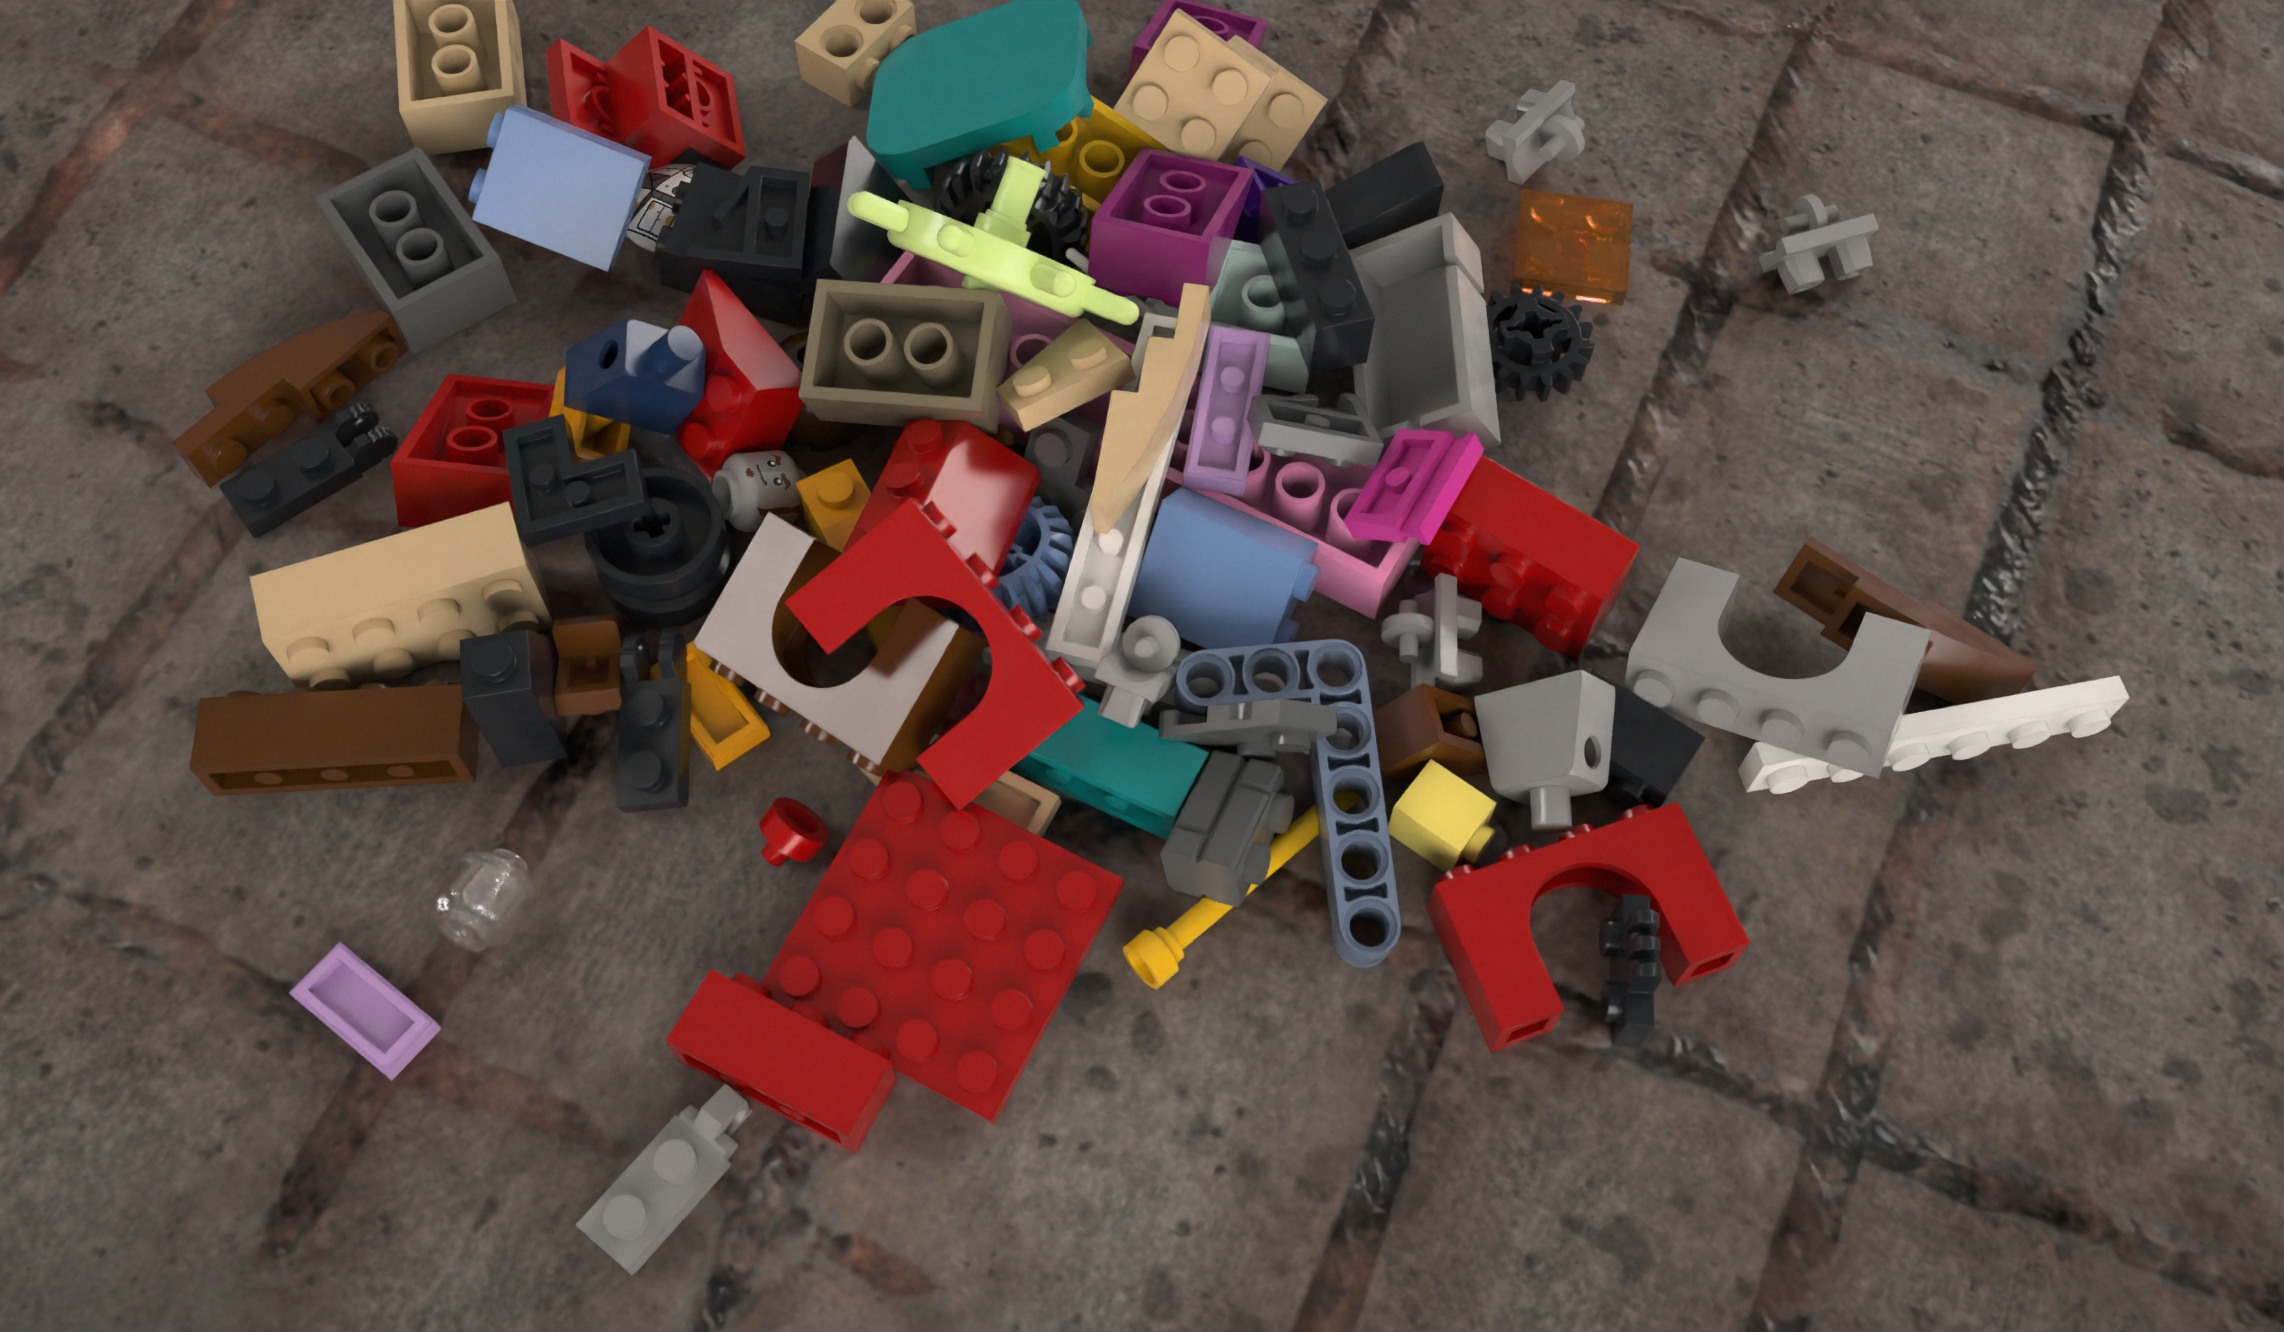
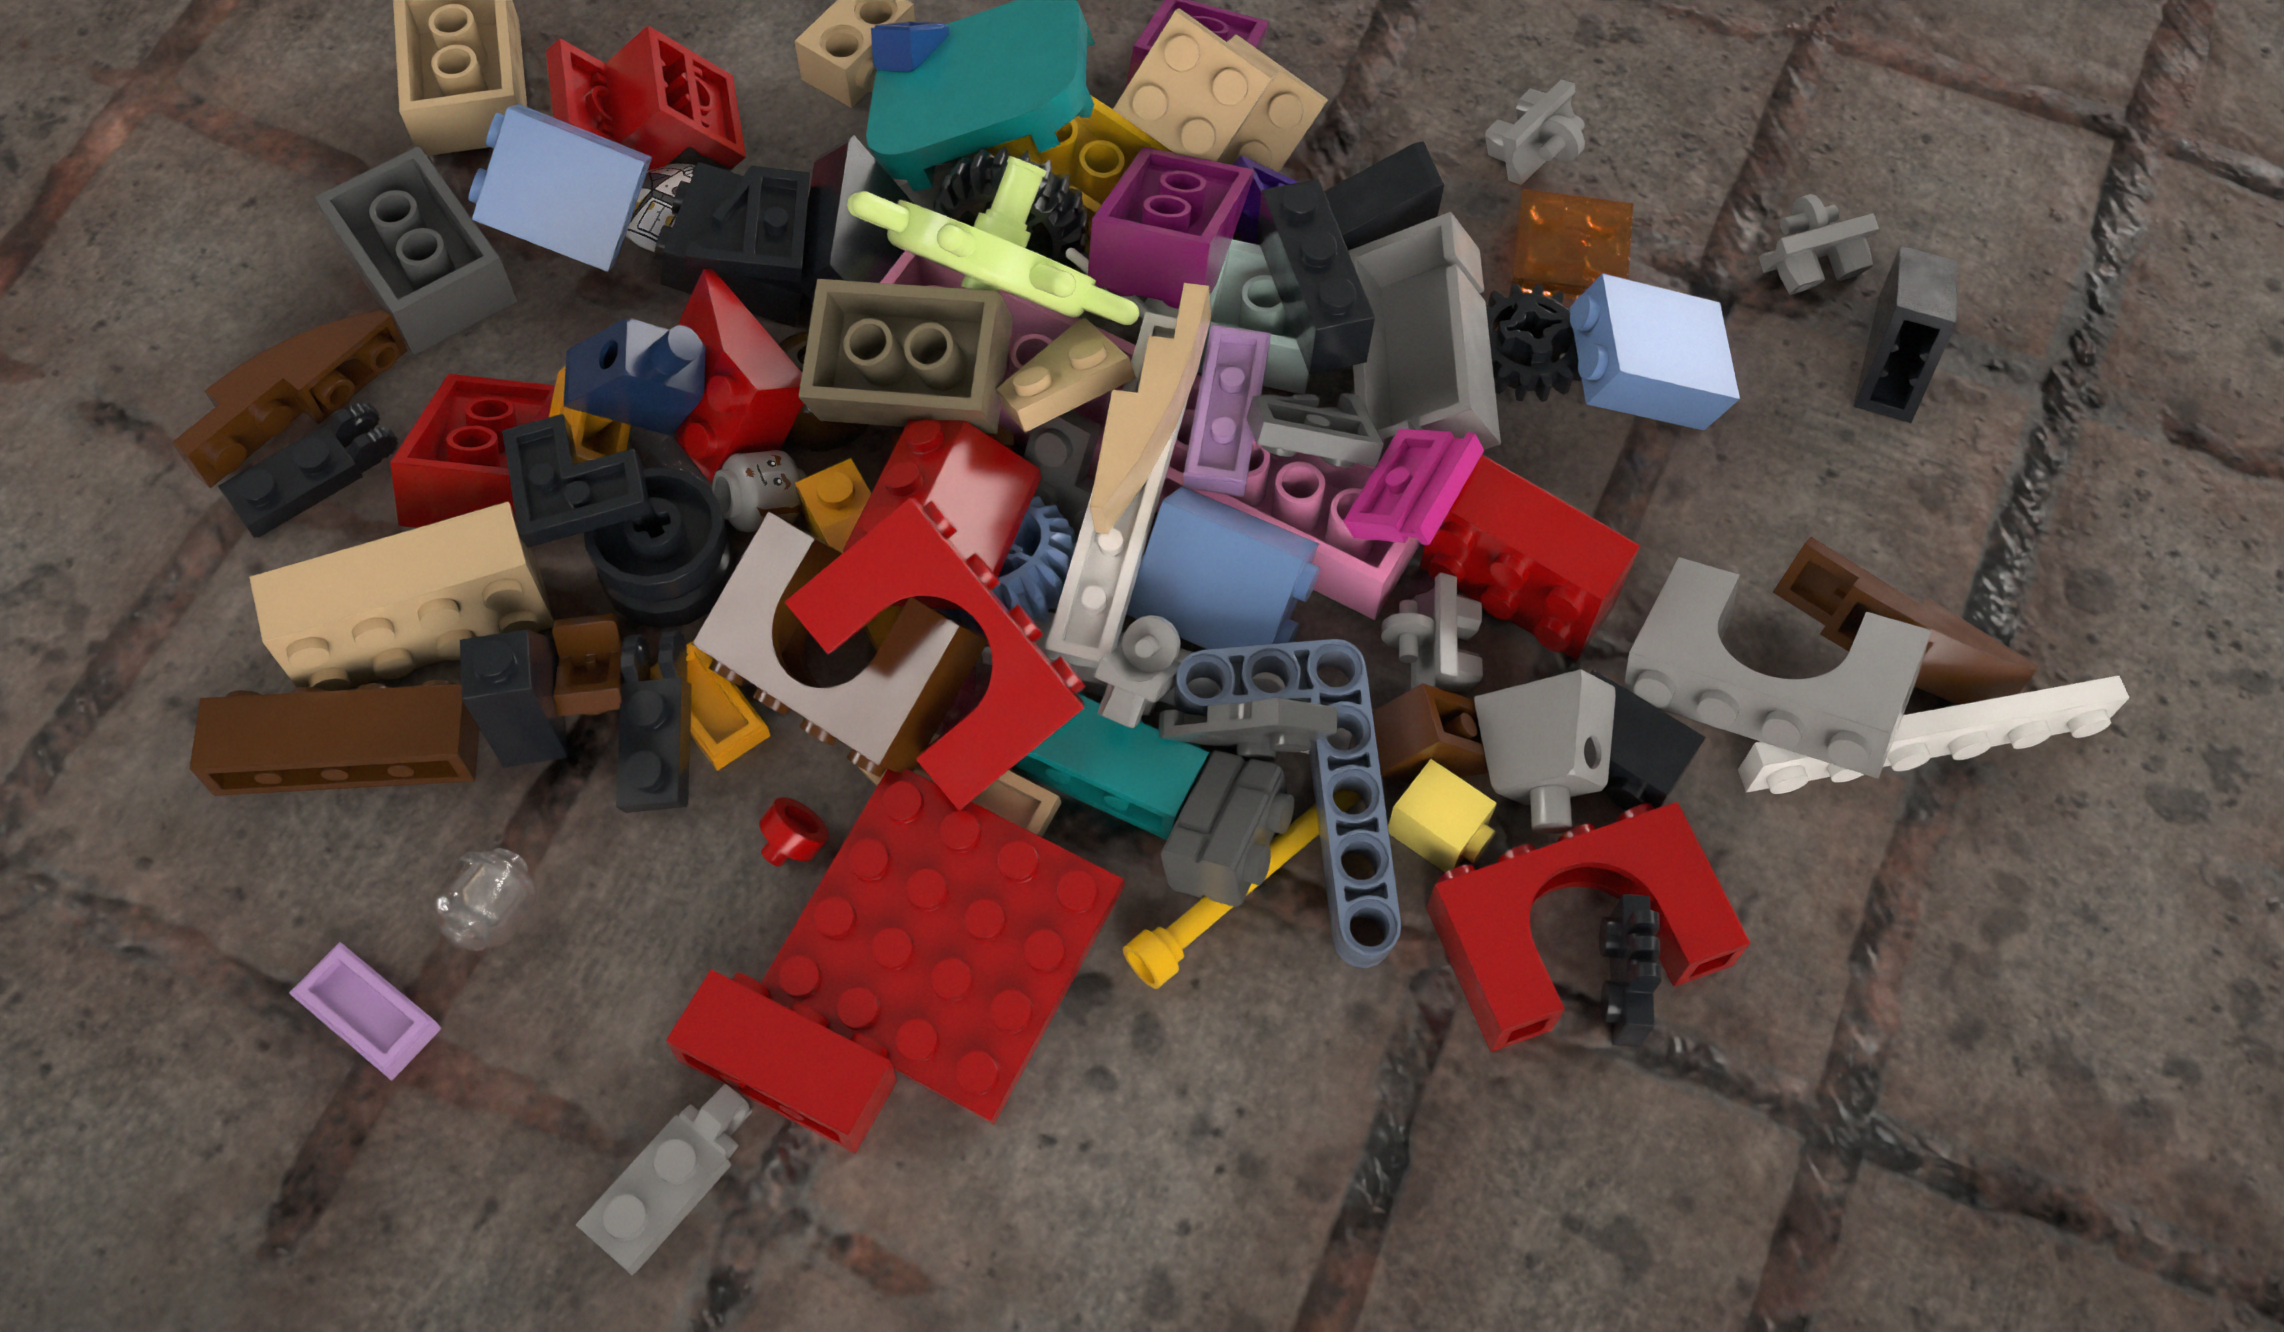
(905, 44): none -> blue slope
(1653, 352): none -> brick
(1908, 333): none -> black slope

